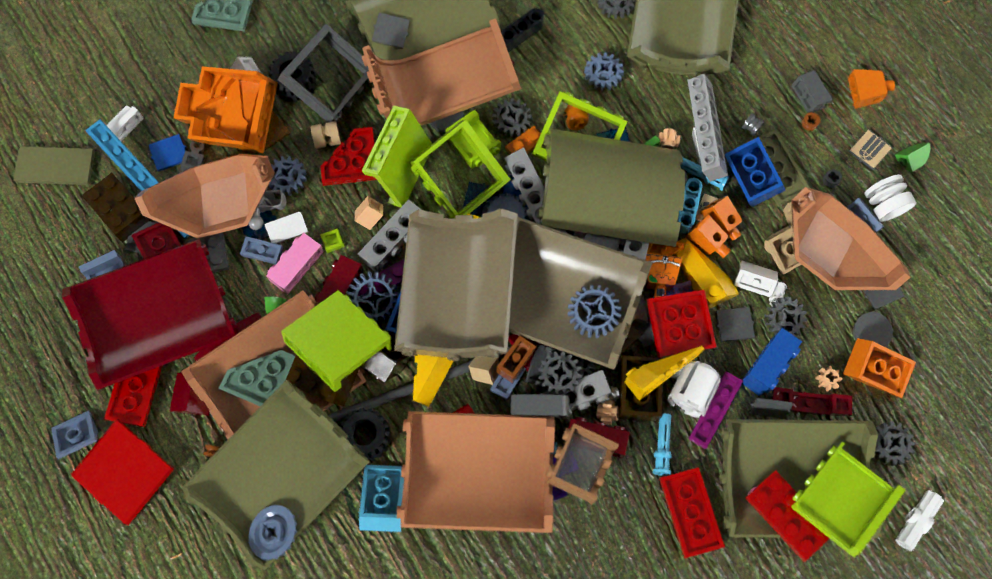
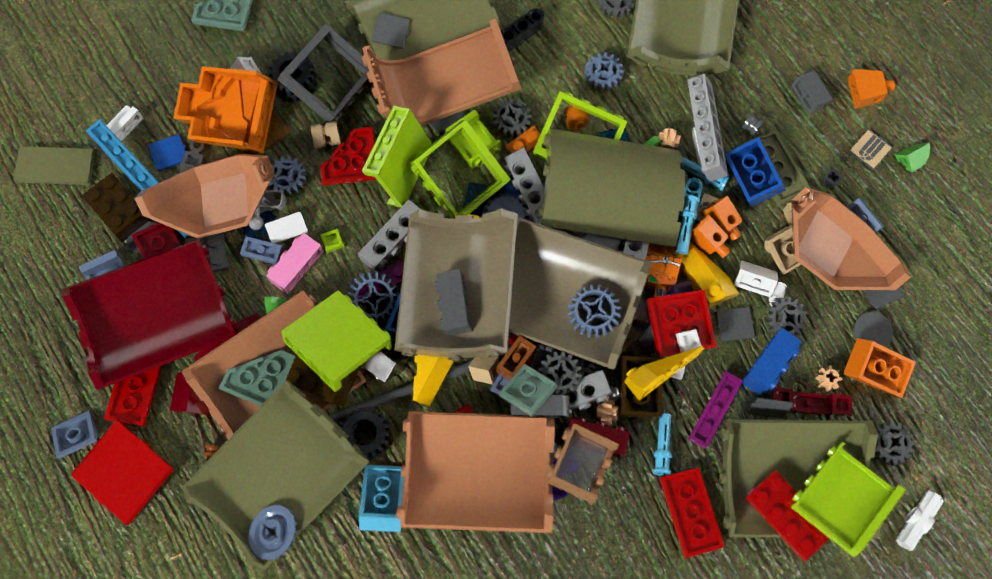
(342, 275): dark red brick -> none
(369, 212): light nougat panel -> none
(453, 302): none -> dark grey brick
(528, 390): none -> sand green plate
(688, 340): none -> white tile
(689, 215): none -> medium azure pin
(695, 388): white cylinder -> none
(810, 127): dark orange bush -> none
(889, 197): white wheel -> none

